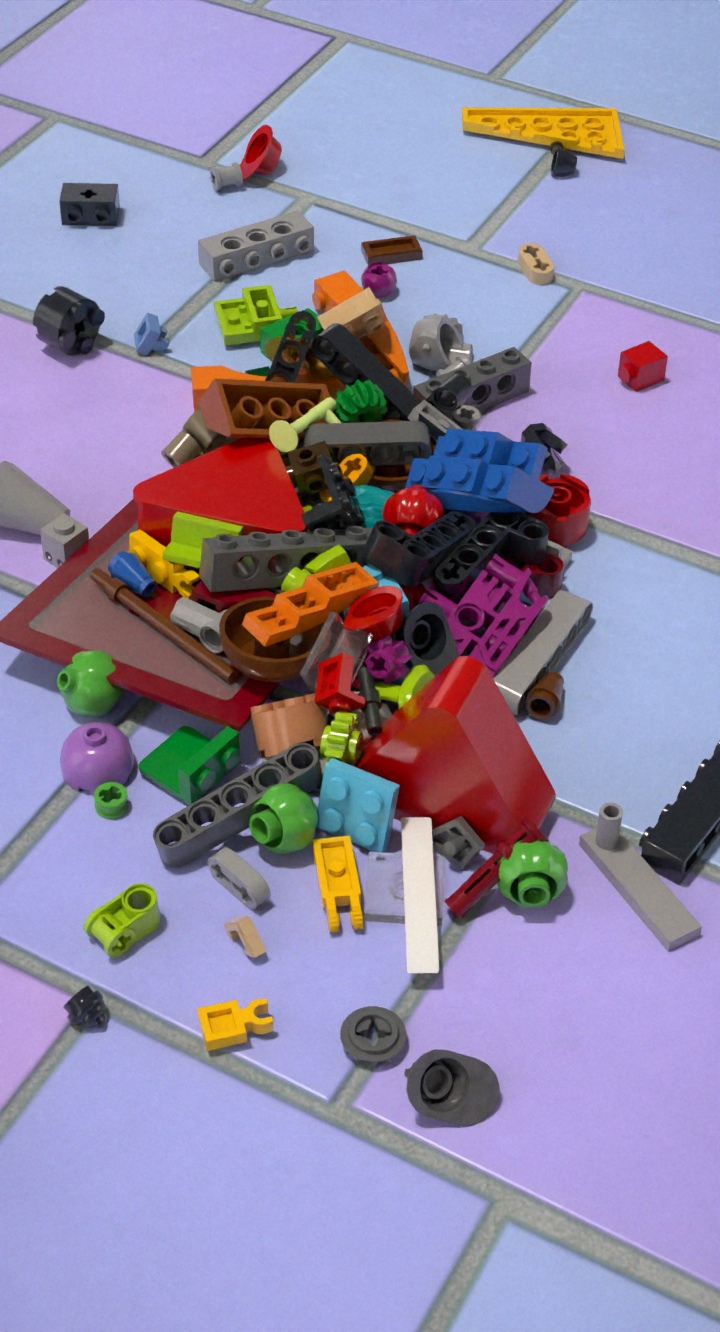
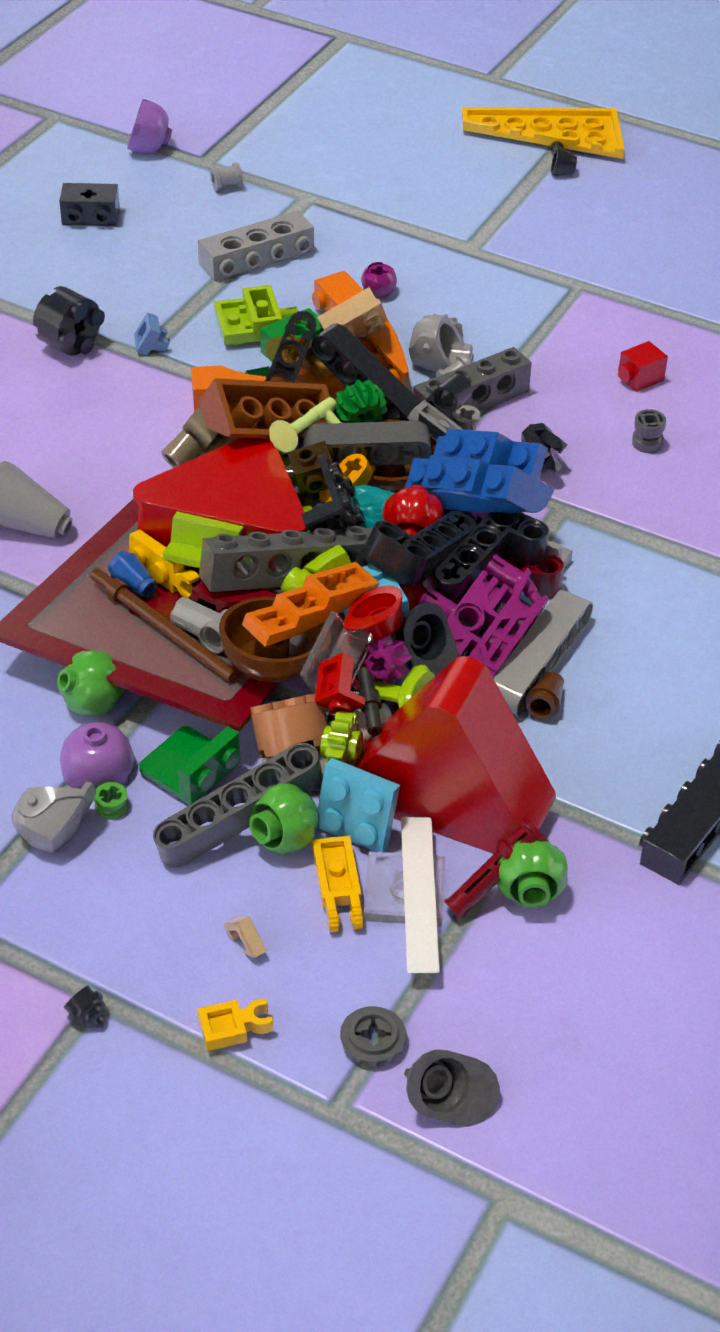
(51, 814): none -> light grey helmet
(62, 539): light grey brick -> none
(125, 919): lime piece -> none
(149, 129): none -> medium lavender cylinder
(239, 878): light grey beam -> none
(261, 153): red piece -> none
(392, 250): reddish brown tile -> none
(457, 842): dark grey piece -> none
(536, 264): tan beam -> none
(567, 510): red brick -> none
(638, 881): light grey piece -> none
(649, 430): none -> dark grey wheel

